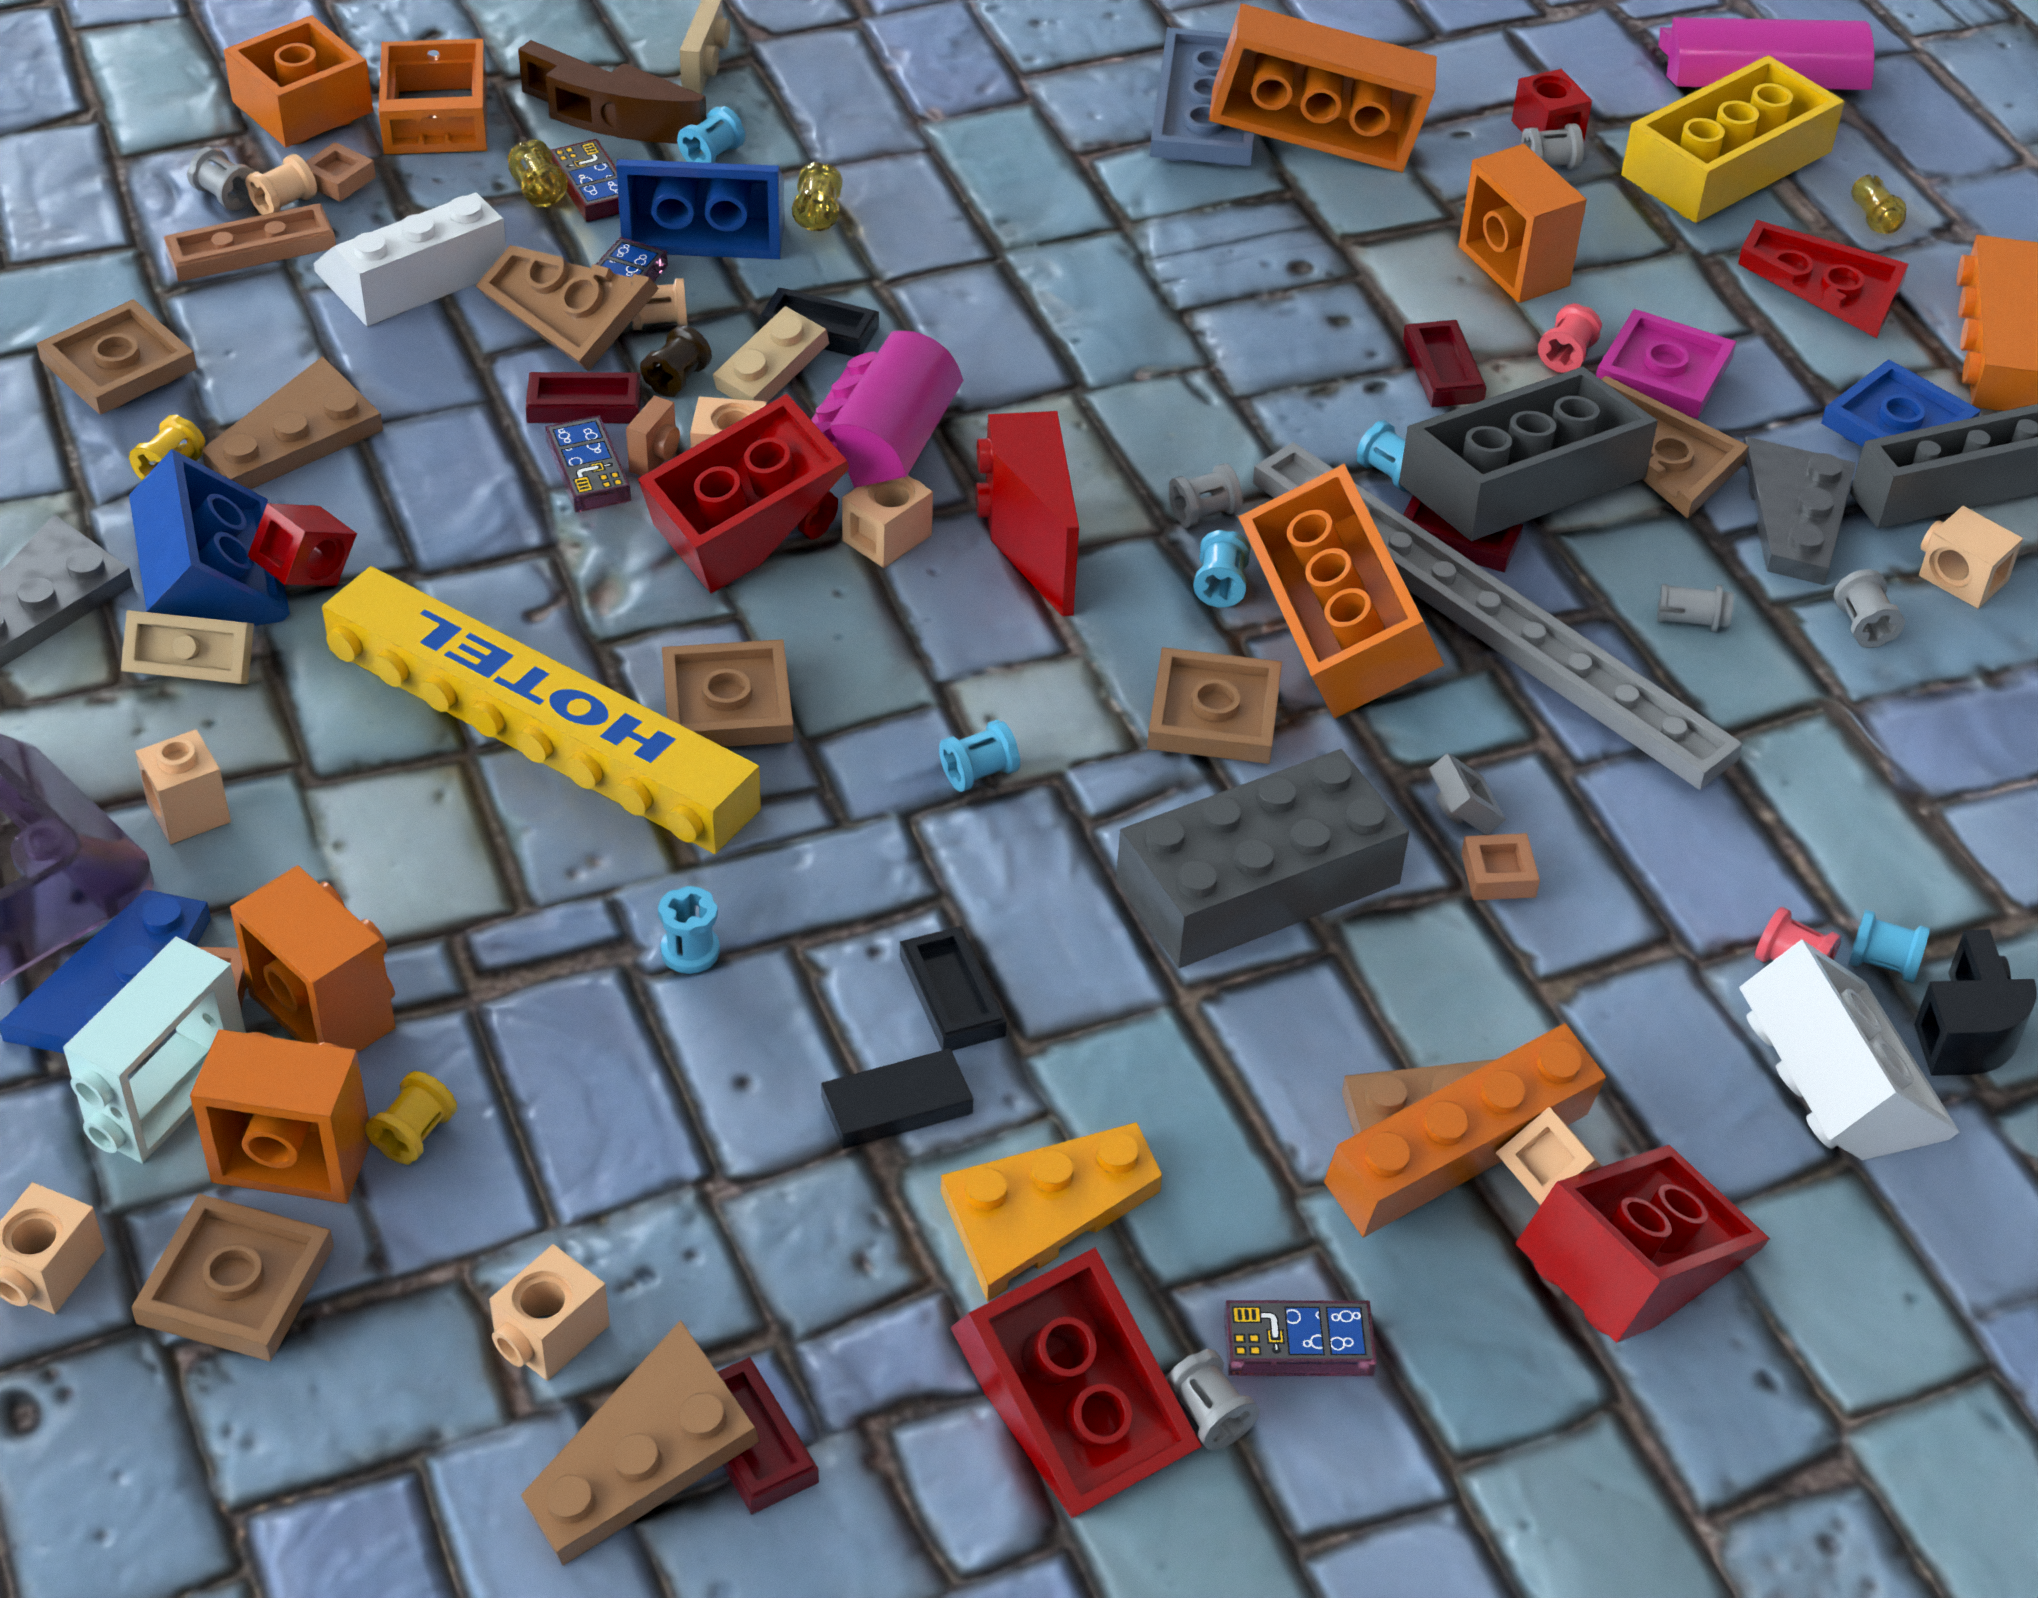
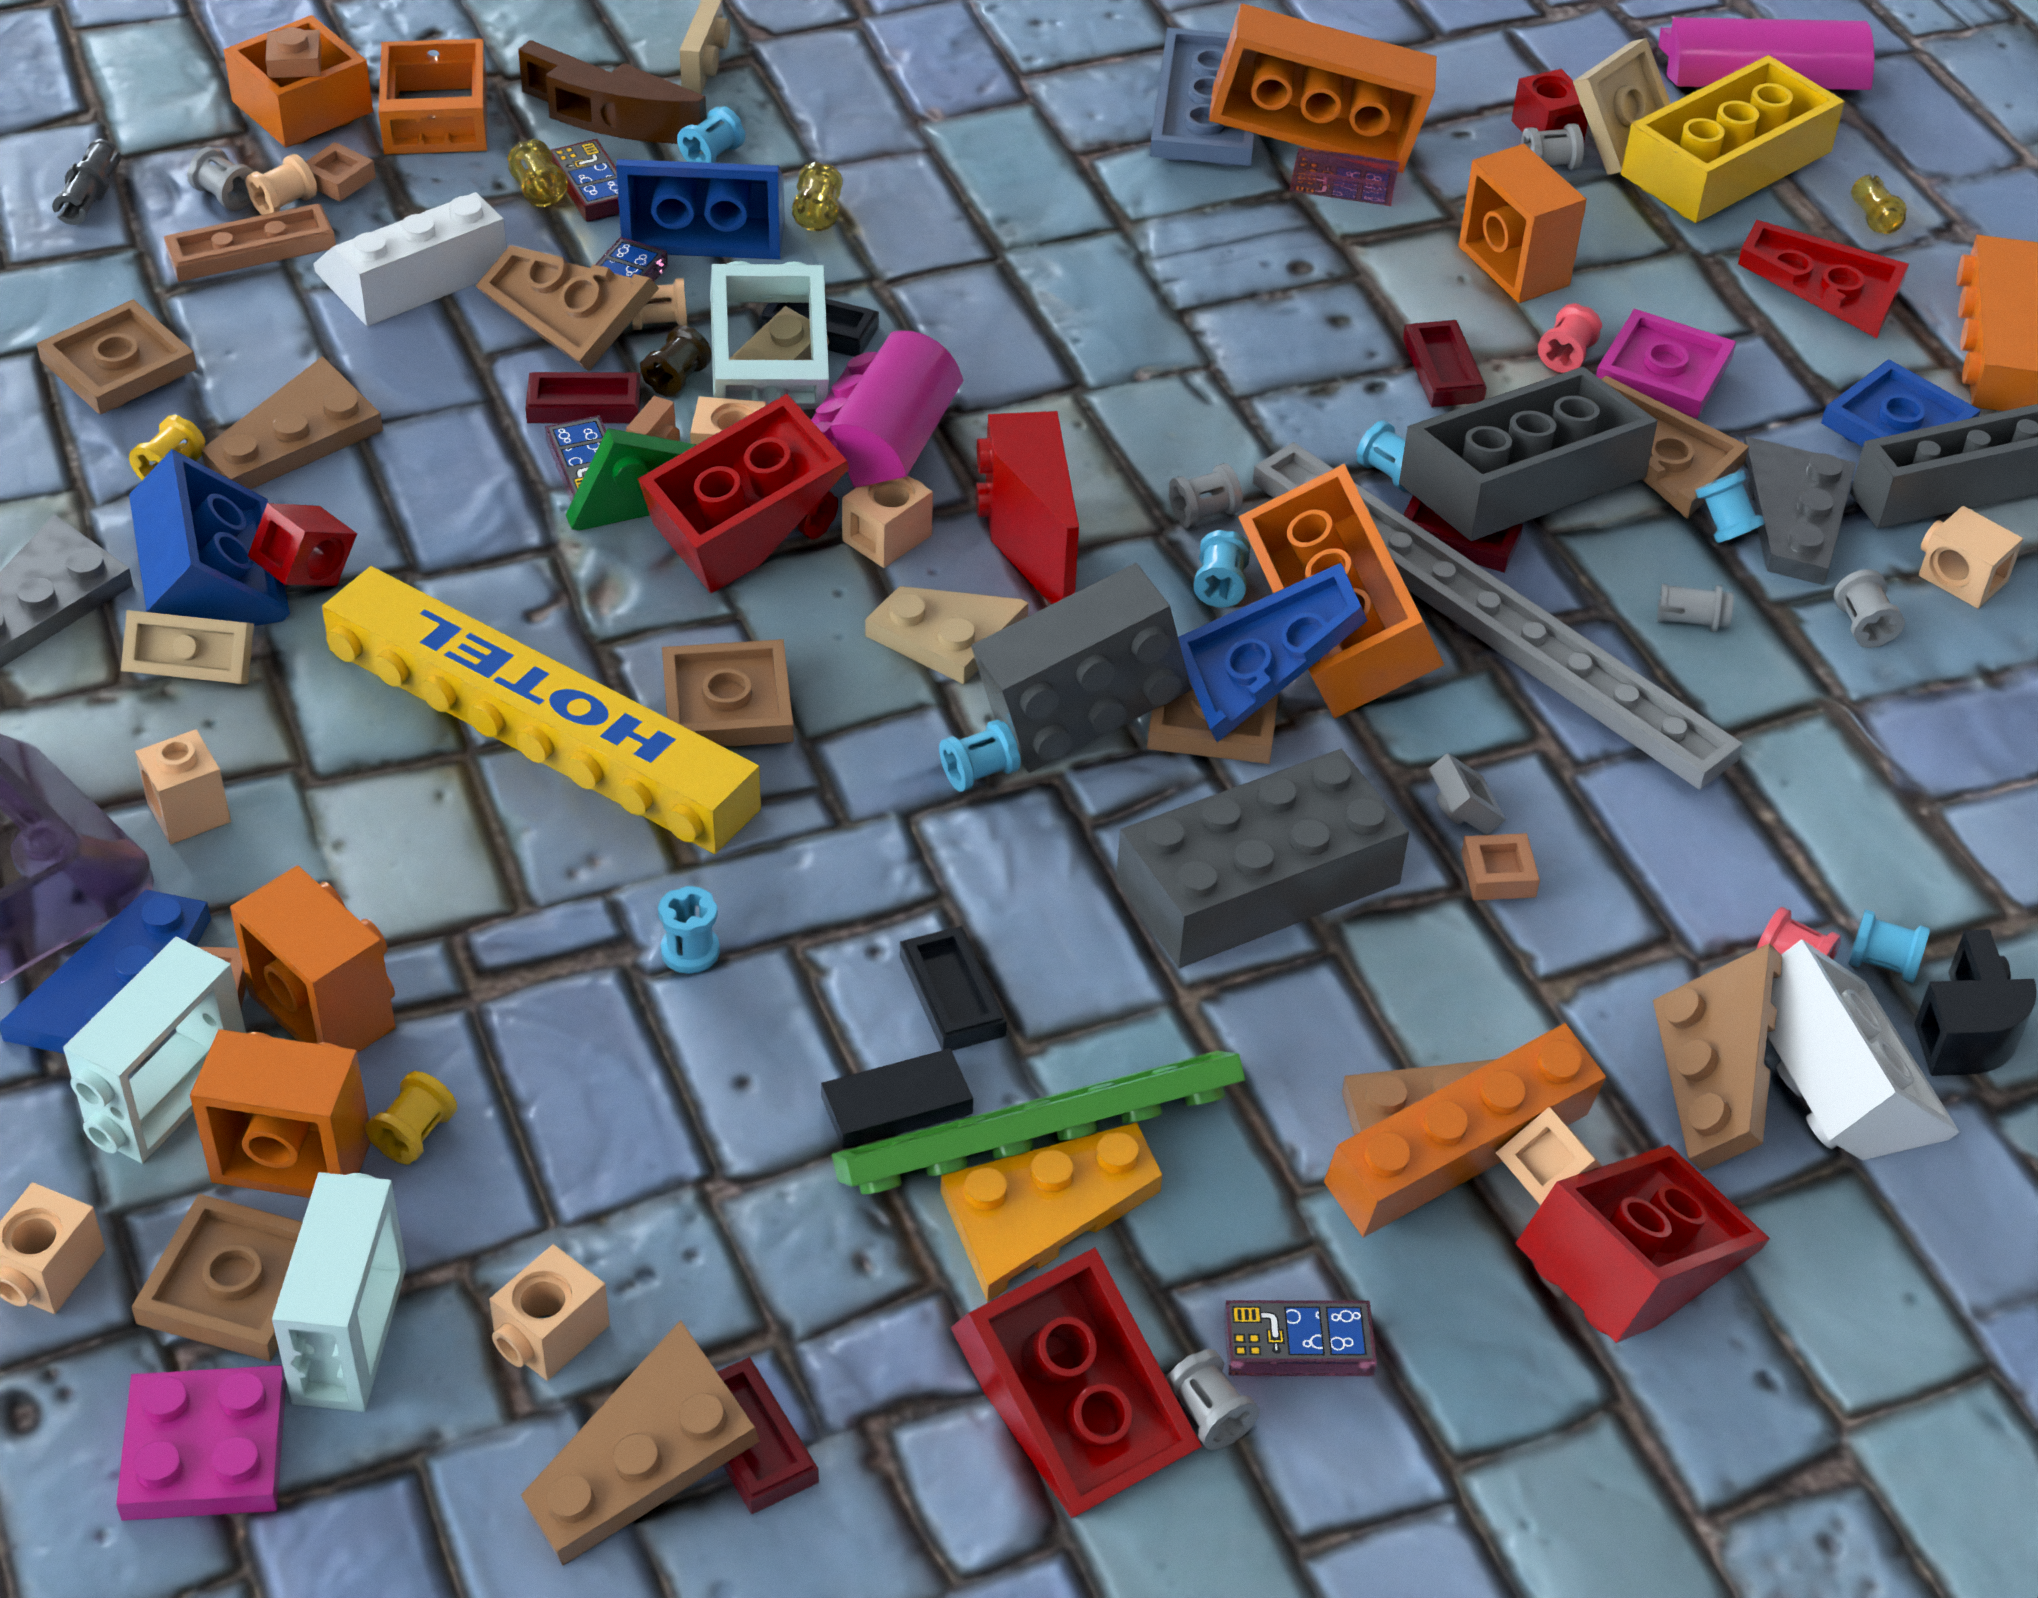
(86, 182): none -> dark grey pin
(202, 1443): none -> dark pink plate
(293, 53): none -> nougat plate
(340, 1292): none -> light aqua window
(611, 482): none -> green wing
(769, 379): none -> light aqua window
(941, 626): none -> tan wing
(1011, 1129): none -> bright green plate
(1083, 666): none -> dark grey brick
(1267, 645): none -> blue wing
(1344, 176): none -> clear pink tile
(1618, 94): none -> tan plate
(1716, 1055): none -> medium nougat wing
(1729, 506): none -> medium azure bush

